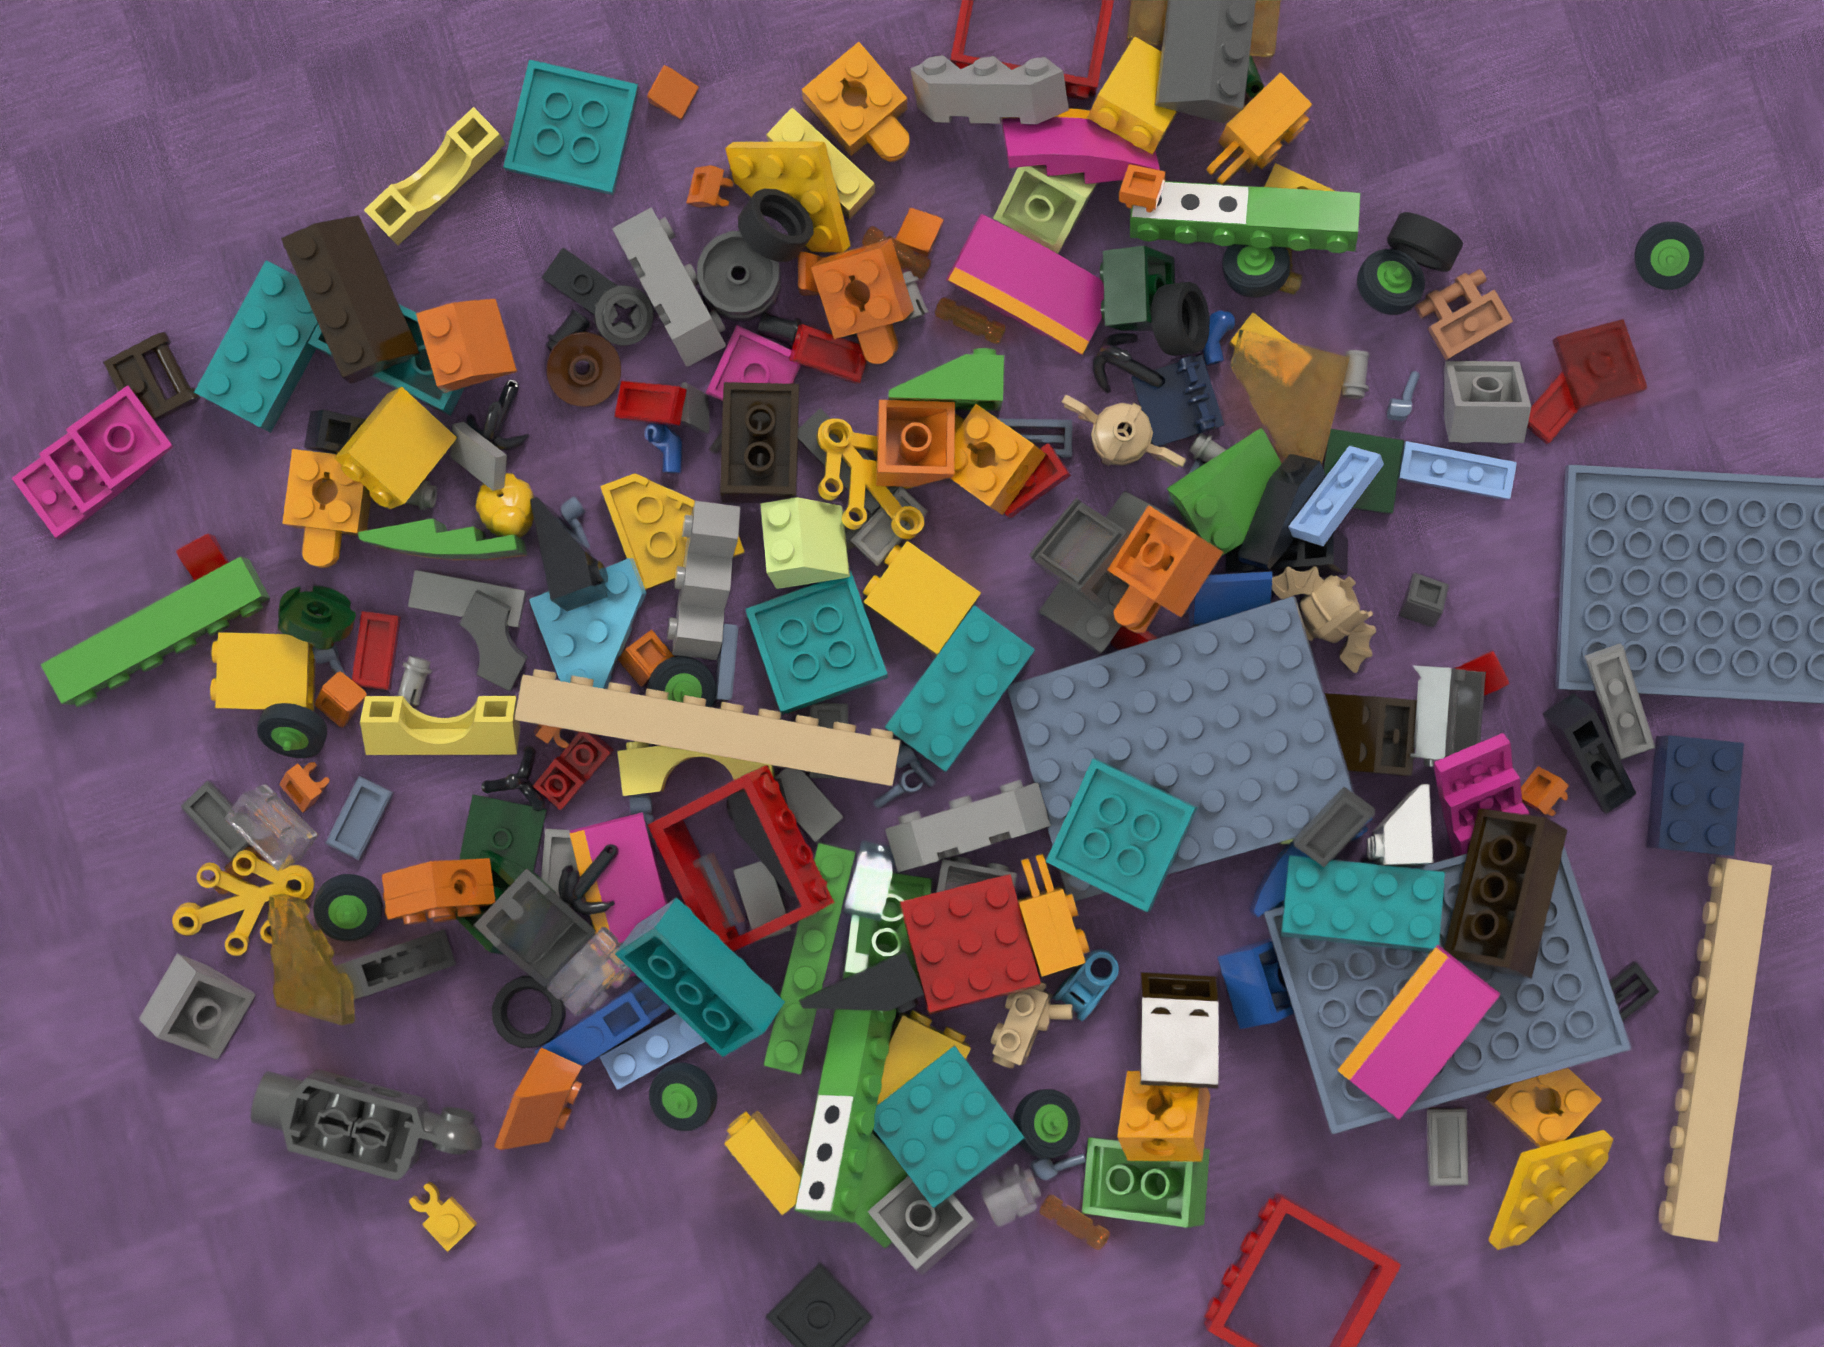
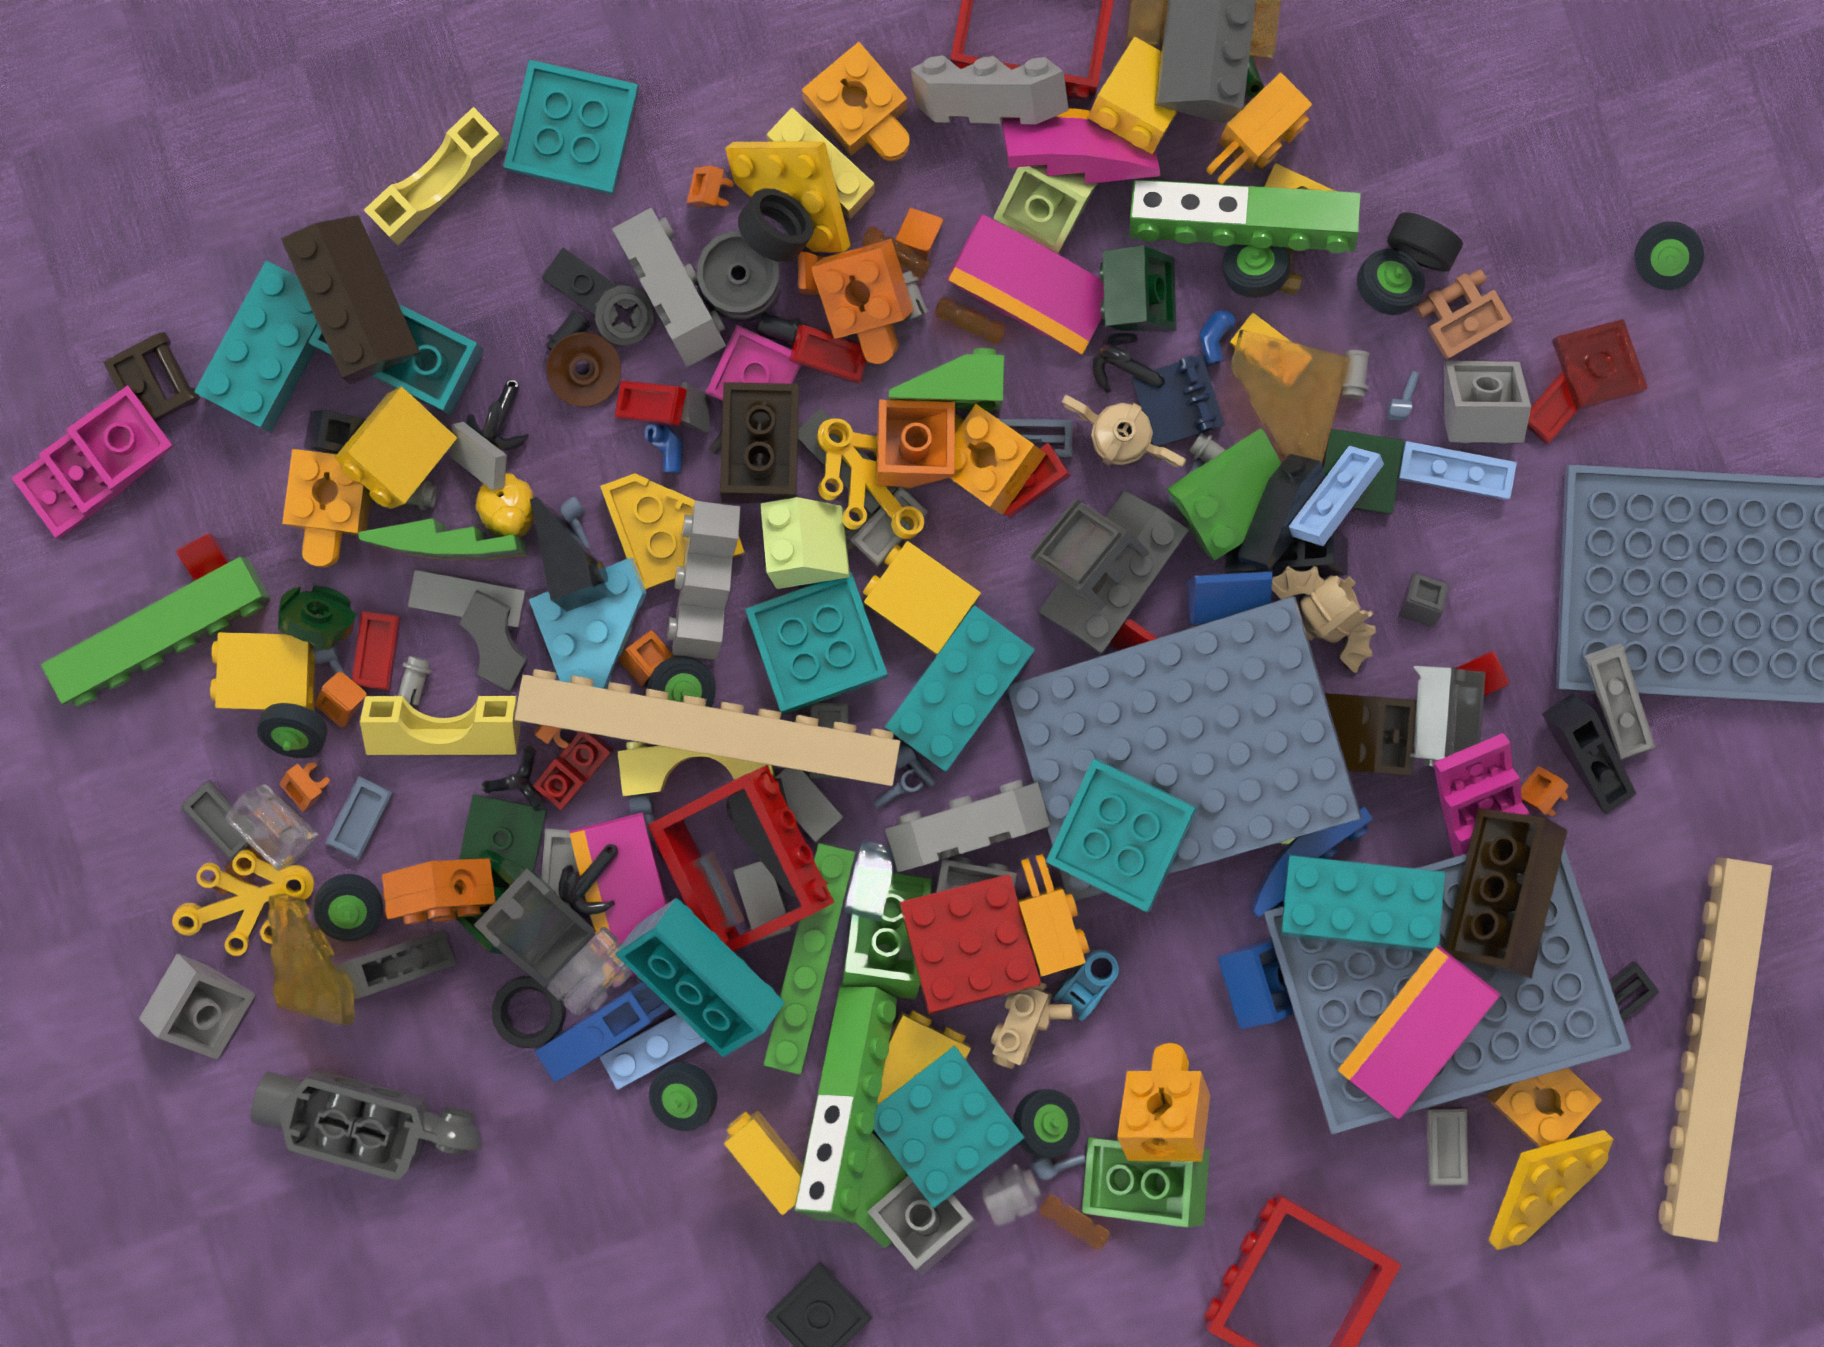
(447, 1220): yellow plate -> none
(466, 343): orange slope -> none
(540, 1101): orange slope -> none
(672, 92): orange slope -> none
(726, 663): sand blue tile -> none
(876, 988): black slope -> none
(1142, 187): orange tile -> none
(1145, 564): orange brick -> none
(1178, 1030): slope -> none
(1180, 318): black tyre -> none
(1334, 826): dark grey tile -> none
(1405, 833): white slope -> none
(1695, 795): dark blue brick -> none

